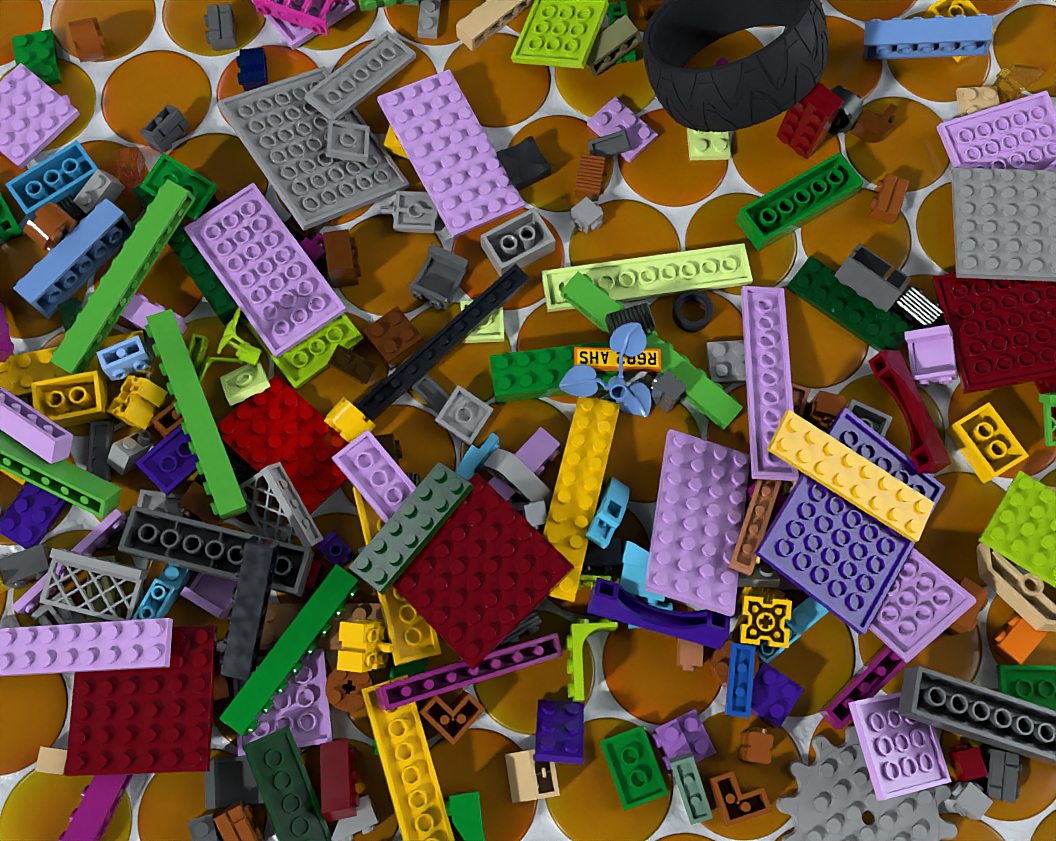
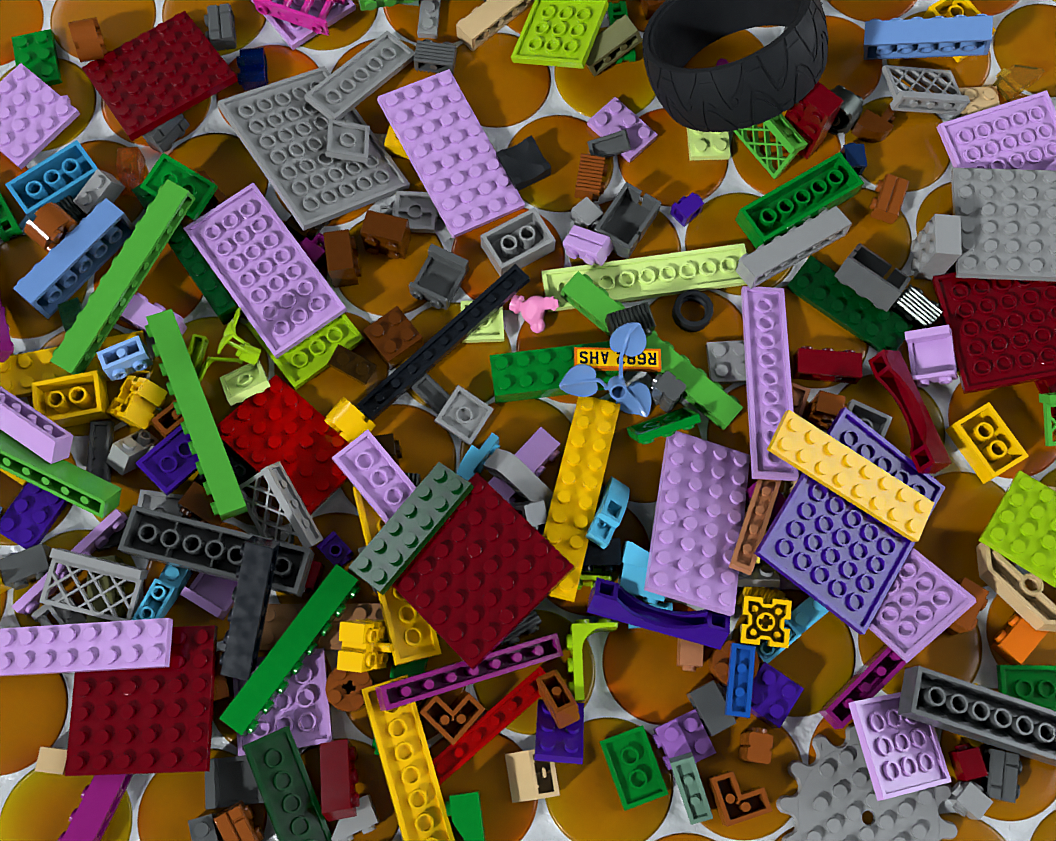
(159, 75): none -> dark red plate
(385, 234): none -> reddish brown brick
(435, 56): none -> dark grey brick
(487, 727): none -> red plate
(533, 309): none -> bright pink animal
(558, 699): none -> dark orange brick
(587, 245): none -> lavender brick
(627, 220): none -> dark grey piece
(663, 425): none -> green plate
(687, 208): none -> dark purple brick
(710, 707): none -> dark grey brick
(785, 136): none -> bright green fence
(793, 246): none -> light grey brick
(827, 365): none -> dark red brick
(855, 156): none -> dark blue brick
(924, 100): none -> light grey fence
(936, 246): none -> light grey brick

